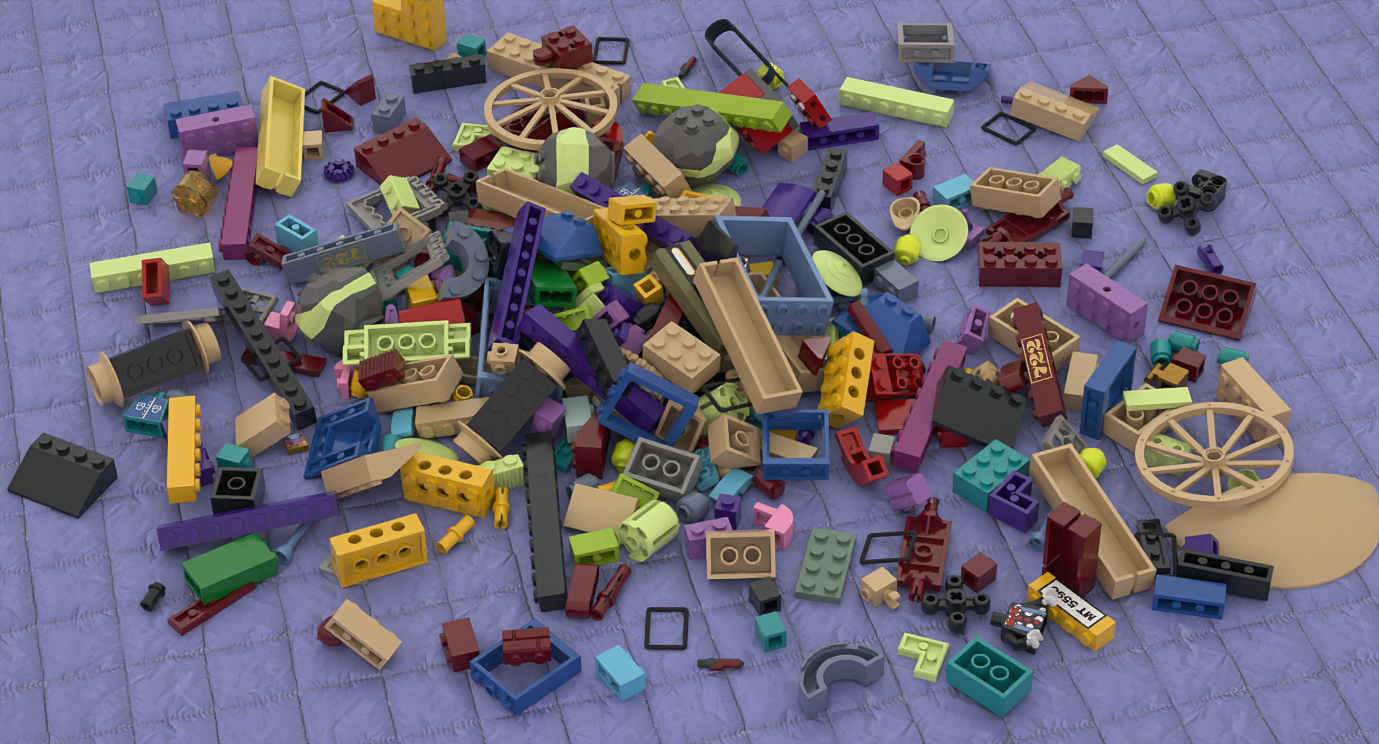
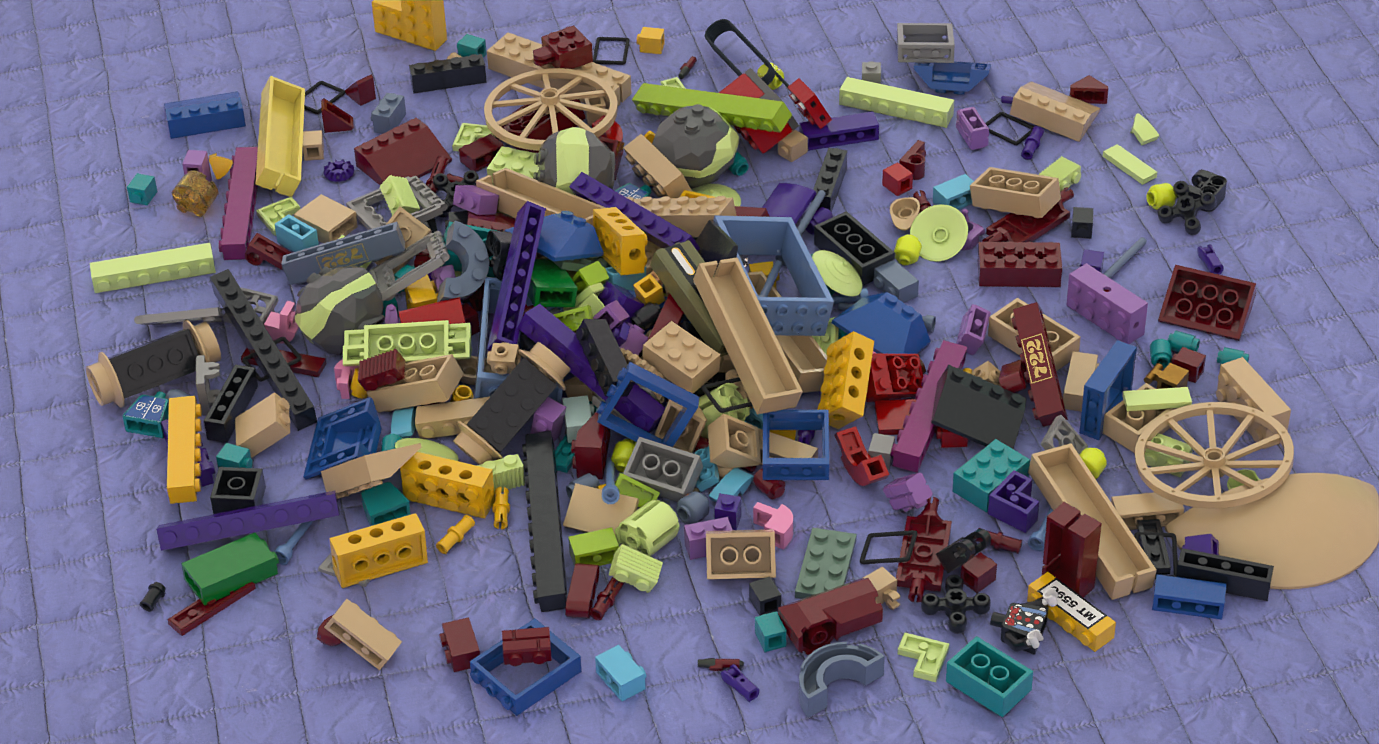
(62, 475): black slope -> none
(155, 281): red piece -> none
(204, 372): none -> light grey piece
(218, 131): medium lavender brick -> none
(230, 403): none -> black brick
(275, 212): none -> yellowish green tile
(295, 443): pearl gold tile -> none
(328, 218): none -> tan brick
(384, 504): none -> teal torso
(475, 199): none -> medium lavender brick
(610, 492): none -> medium blue piece
(632, 210): yellow brick -> none
(635, 568): none -> yellowish green brick
(651, 40): none -> yellow brick
(666, 609): black piece -> none
(740, 683): none -> dark purple bar
(814, 352): dark red slope -> none
(831, 614): none -> dark red brick
(869, 328): dark red piece -> none
(871, 72): none -> light grey brick
(963, 550): none -> black piece
(972, 128): none -> medium lavender brick
(1001, 541): none -> dark red pin
(1032, 143): none -> dark purple pin
(1143, 130): none -> yellowish green slope
(1146, 507): none -> tan brick

